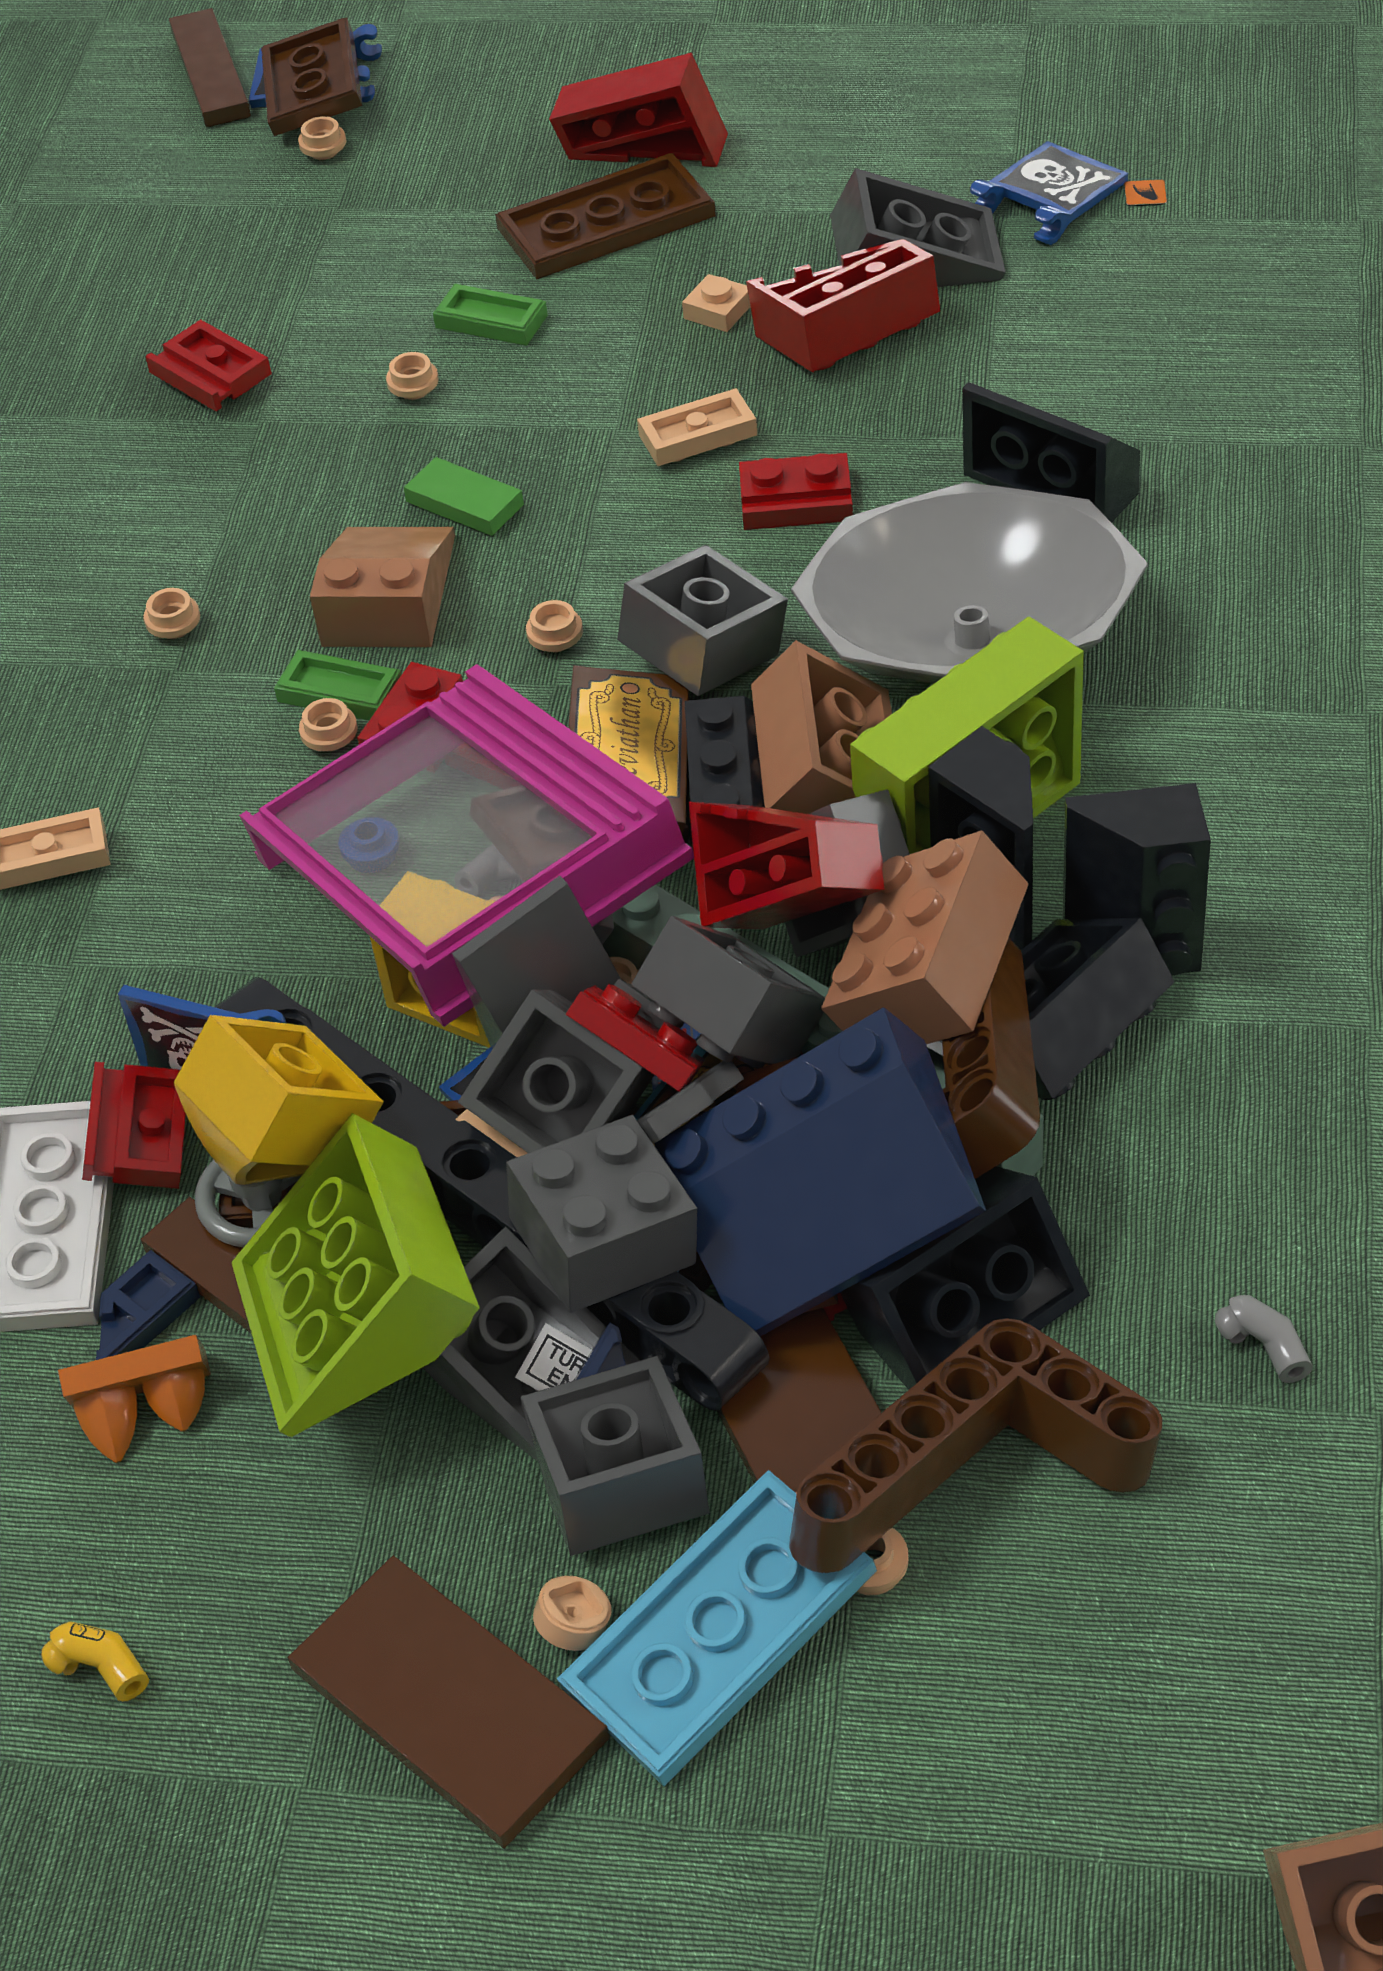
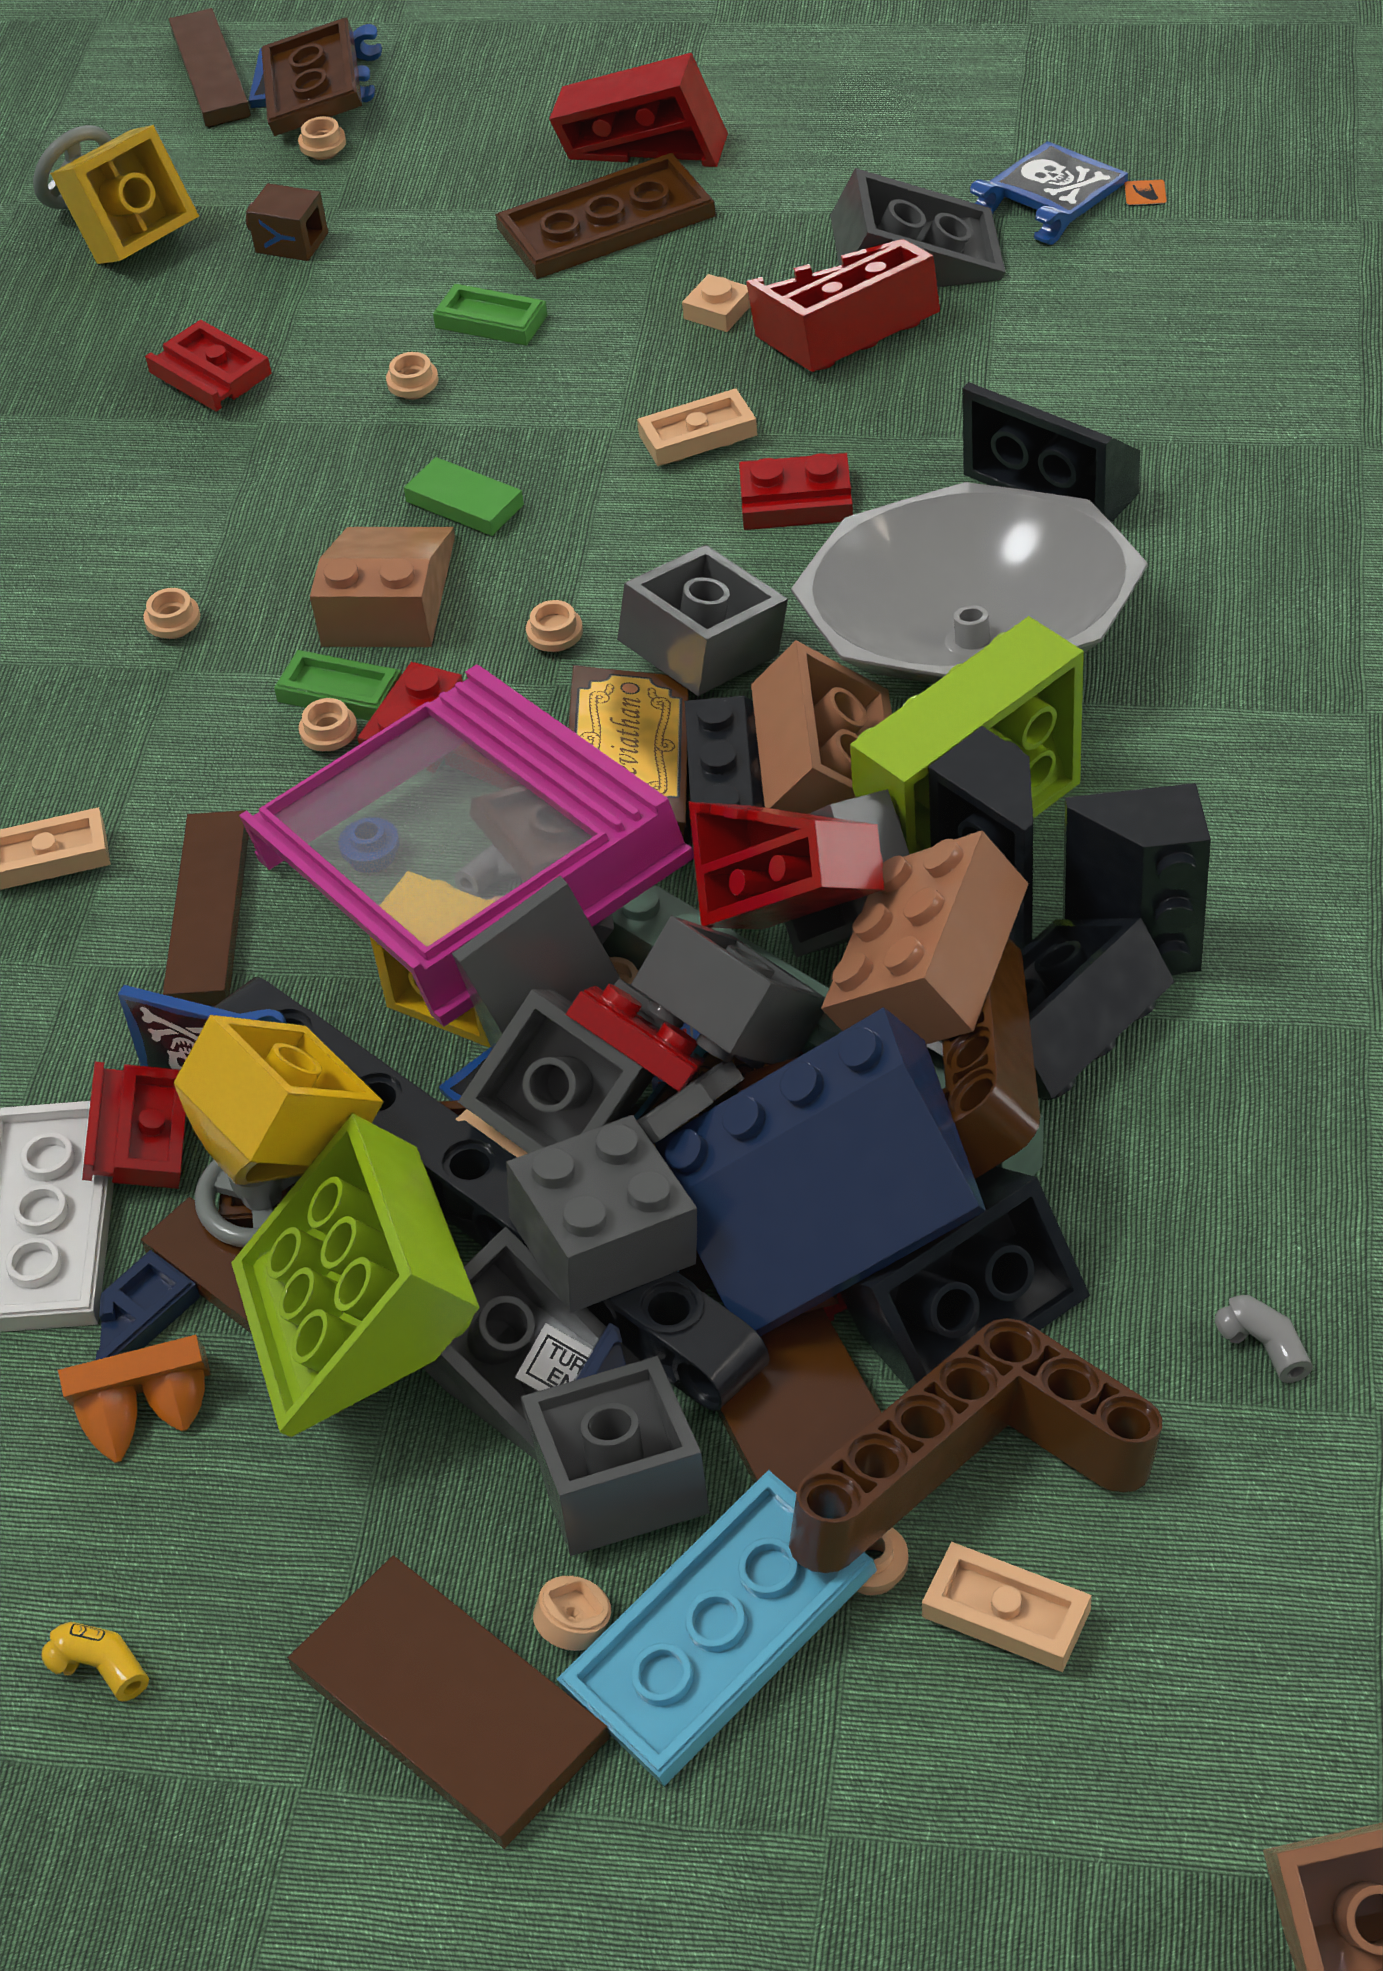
(117, 193): none -> yellow piece
(207, 908): none -> reddish brown tile
(287, 222): none -> reddish brown brick
(1006, 1606): none -> light nougat plate

